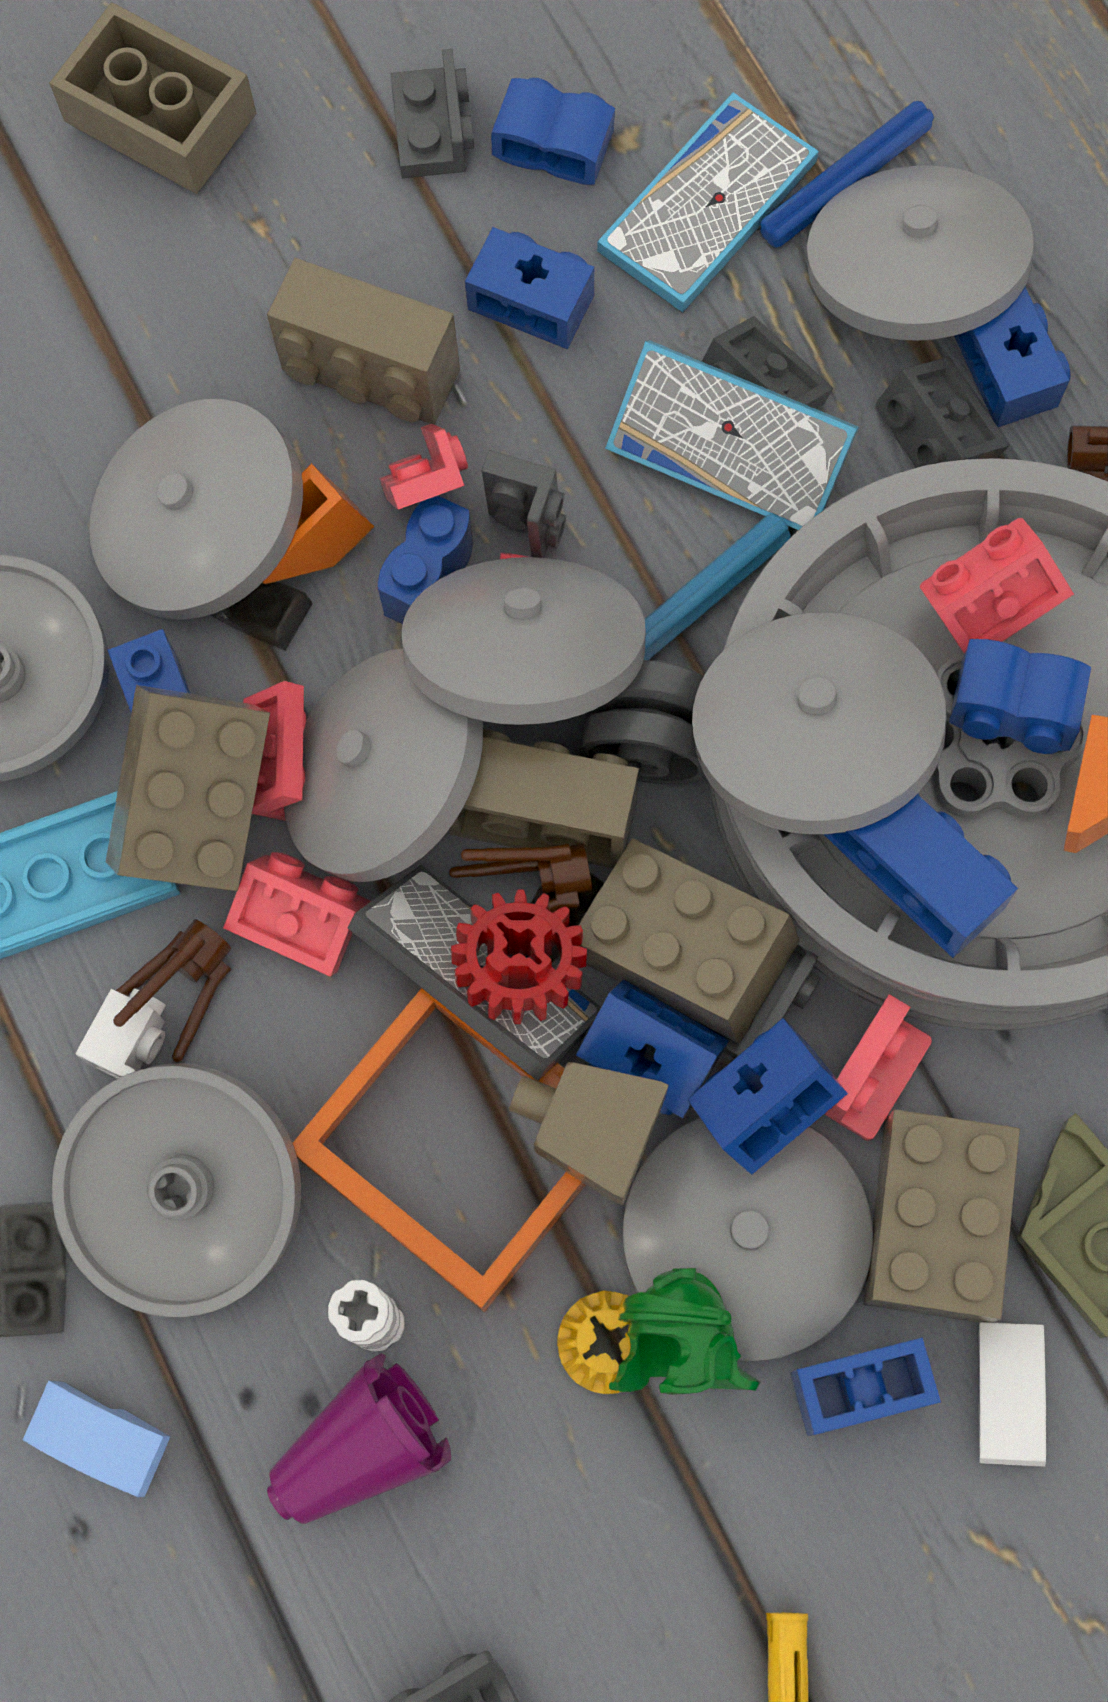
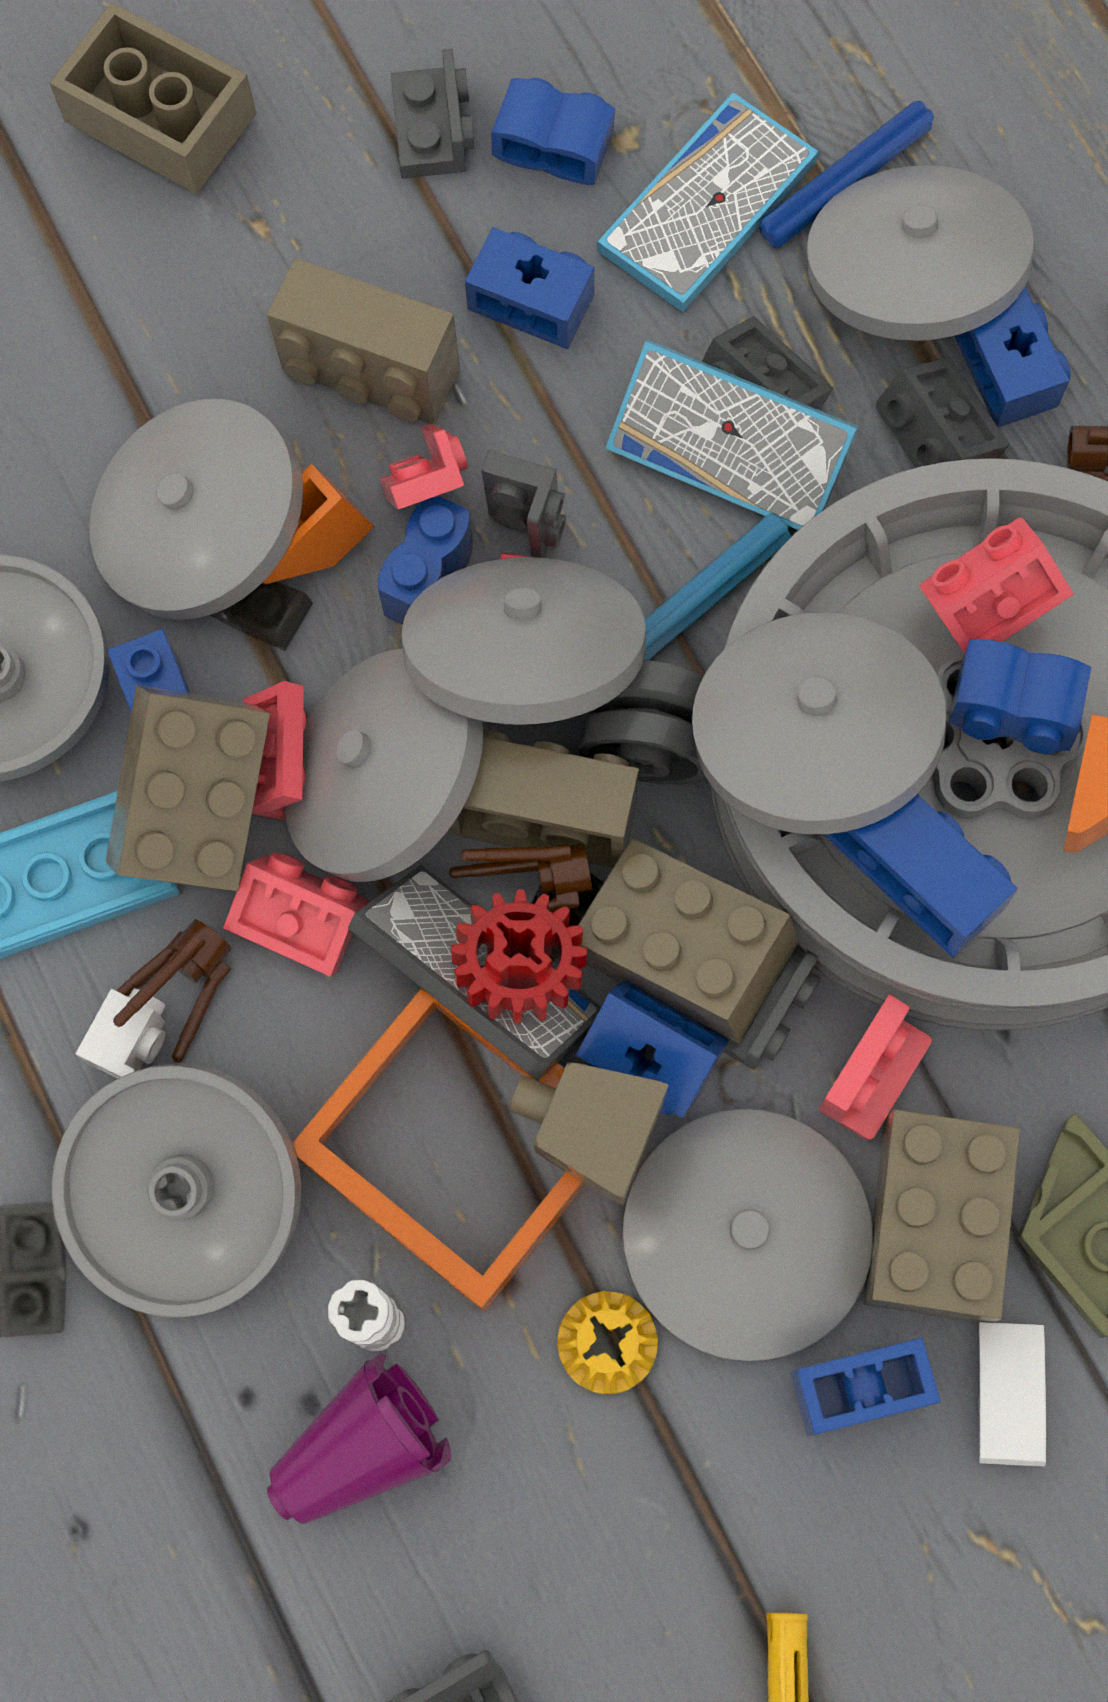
(96, 1439): light blue slope -> none
(682, 1335): green helmet -> none
(766, 1096): blue brick -> none

